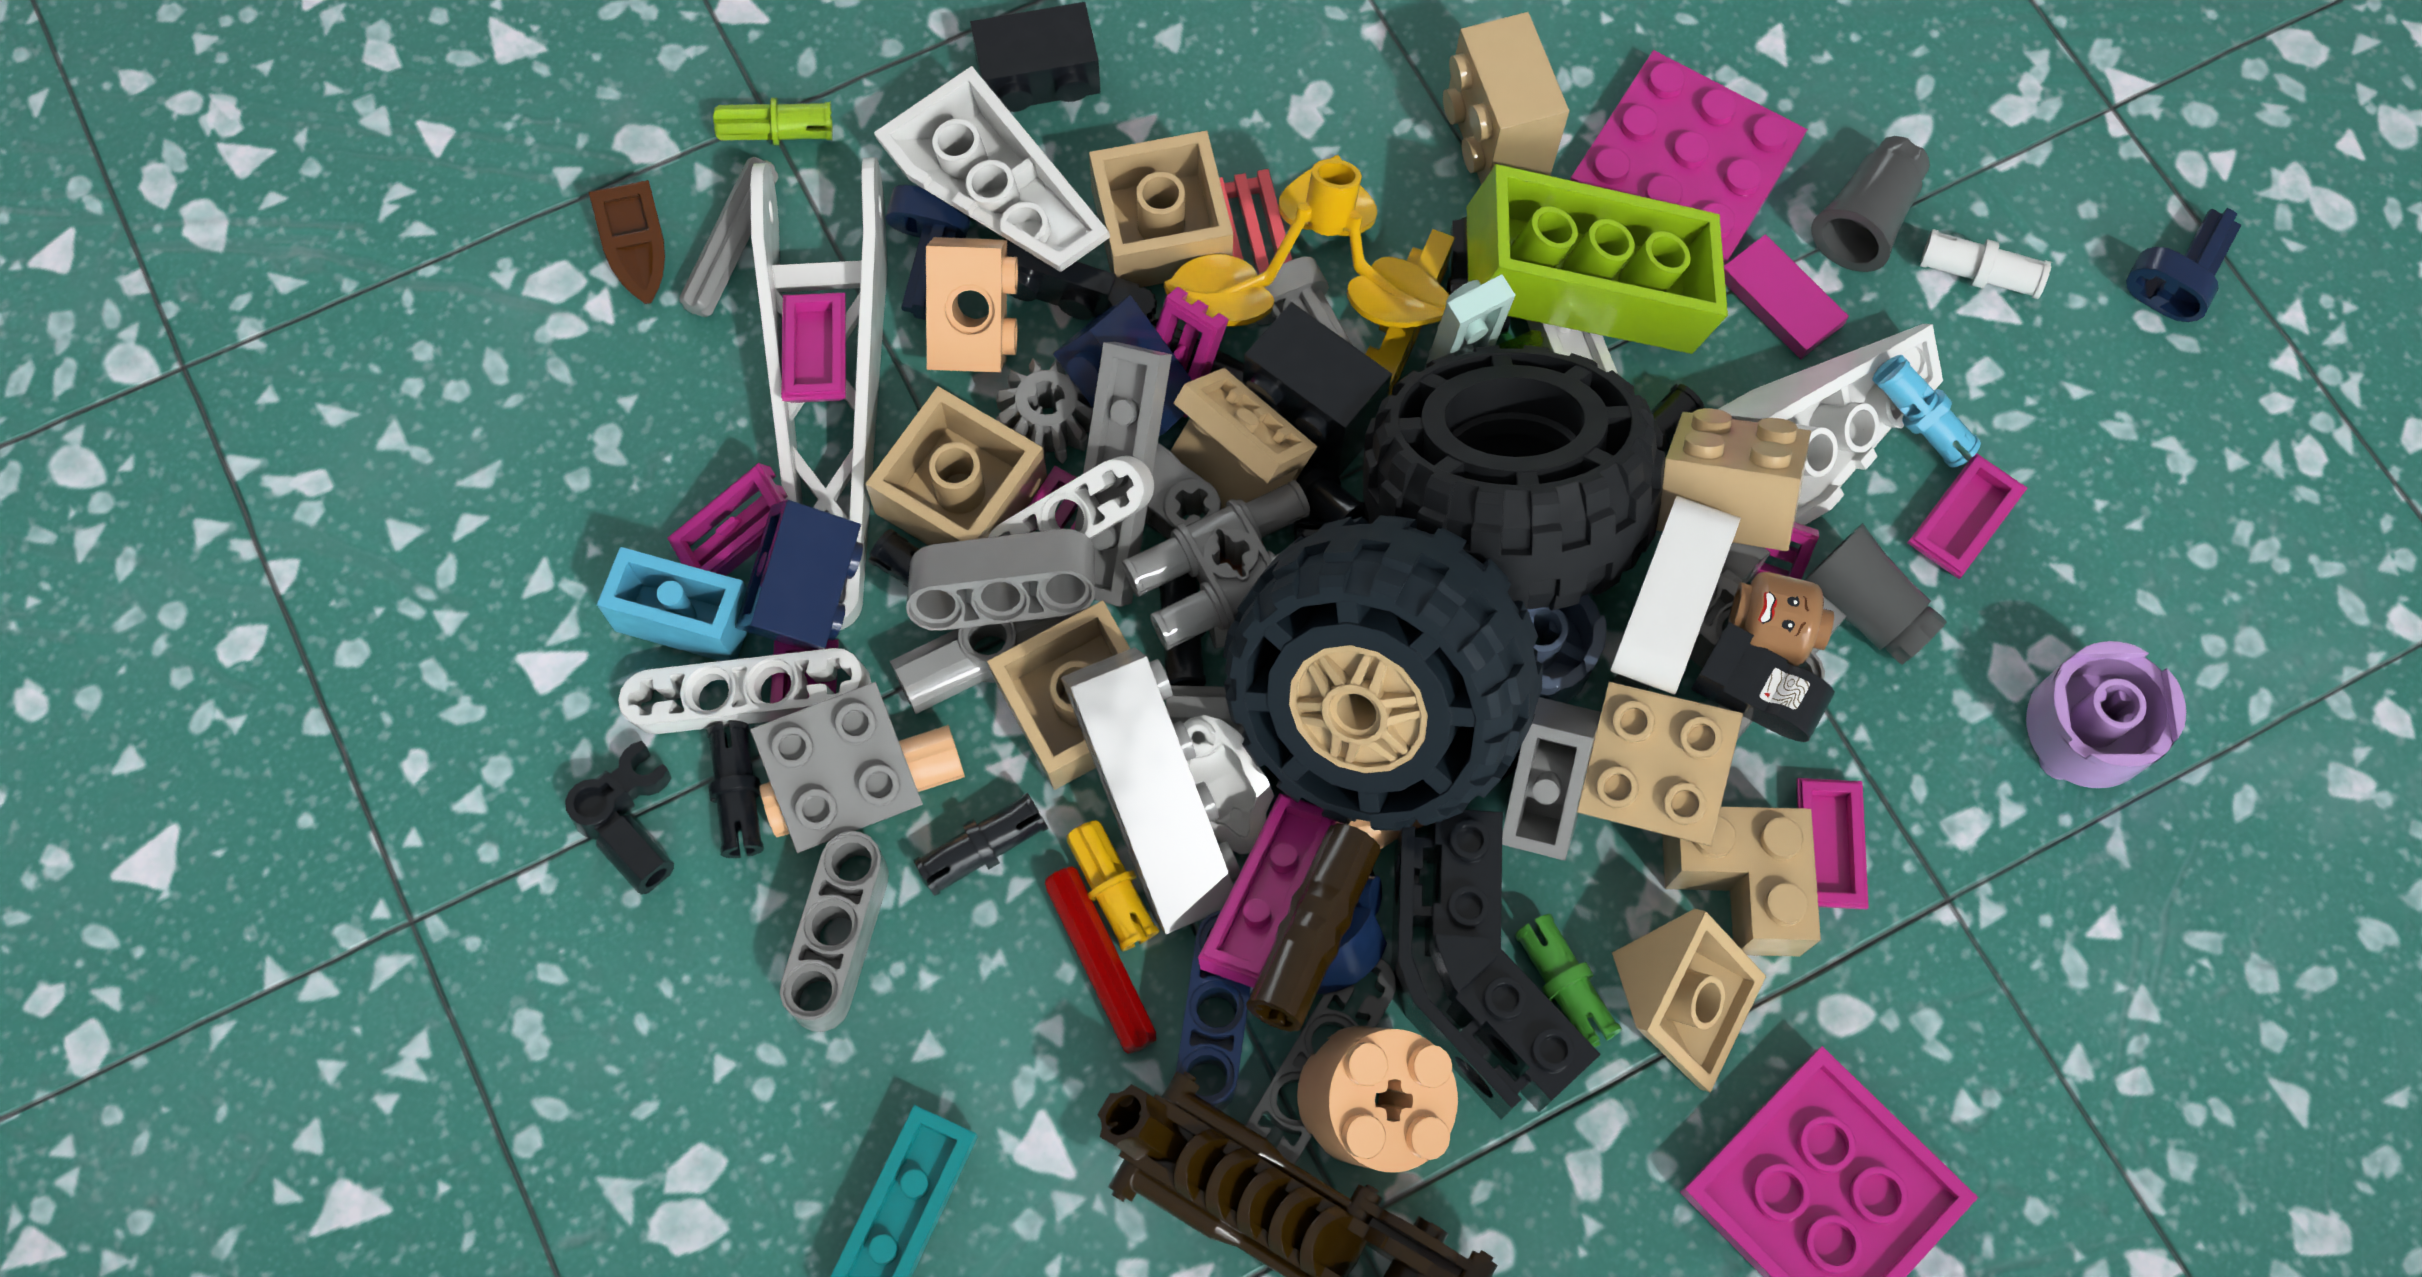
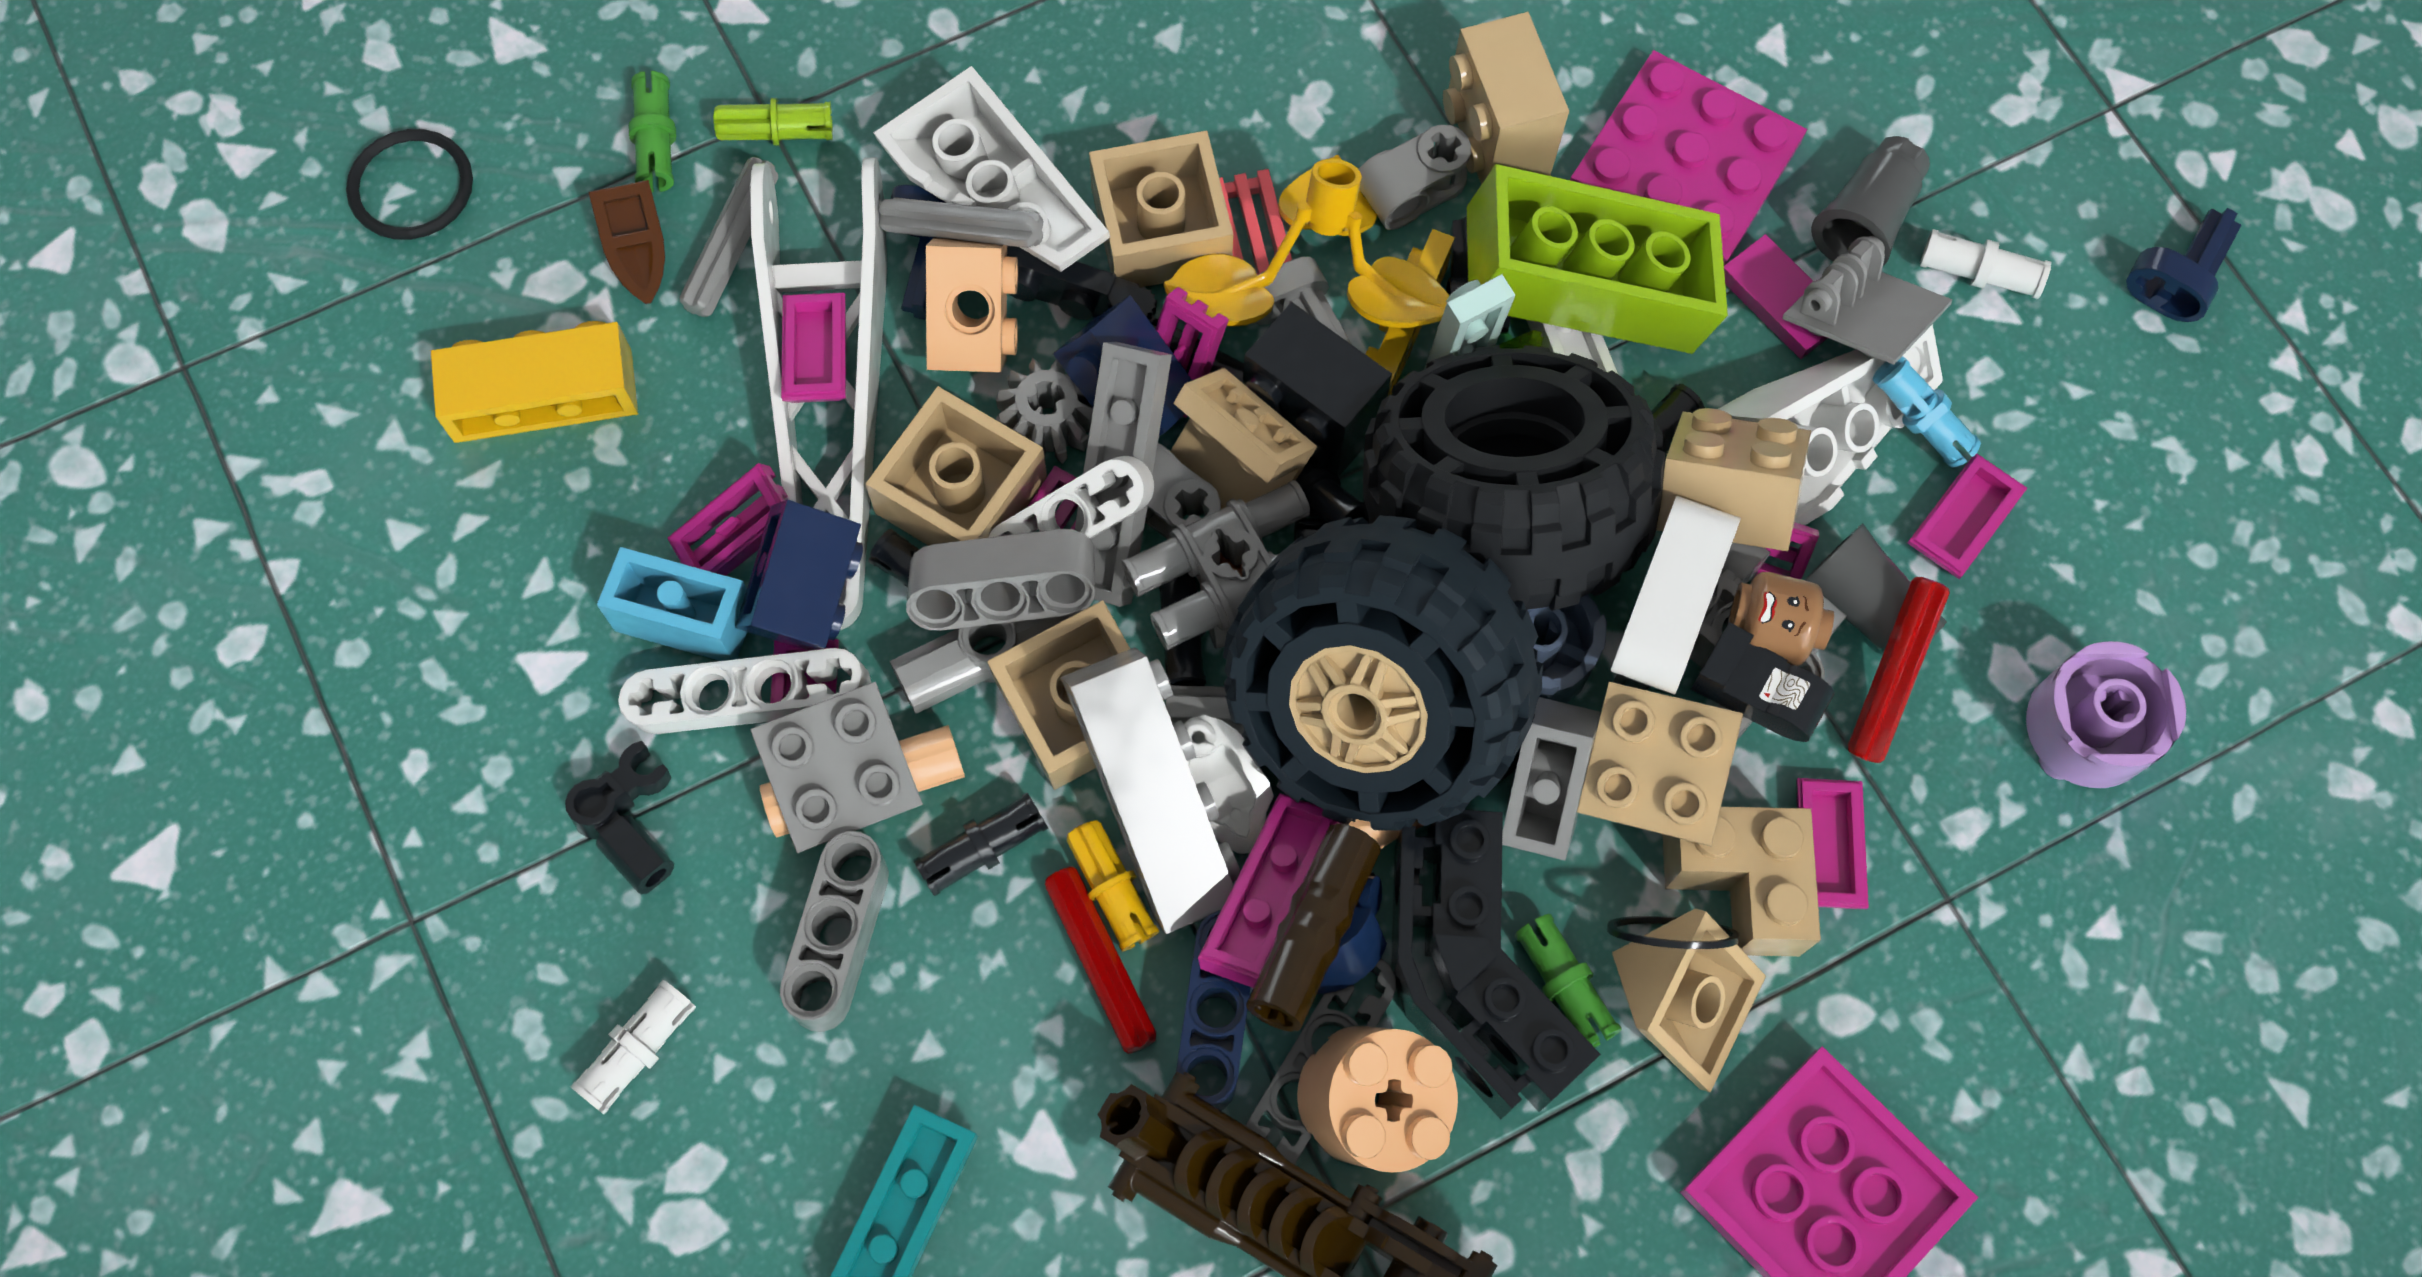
(426, 229): none -> black tyre
(533, 381): none -> yellow brick
(633, 1047): none -> white pin
(652, 130): none -> bright green pin
(734, 789): black pin -> none
(961, 222): none -> light grey axle
(1038, 56): black brick -> none
(1414, 178): none -> light grey piece
(1714, 944): none -> black piece
(1866, 306): none -> light grey hinge
(1898, 669): none -> red axle

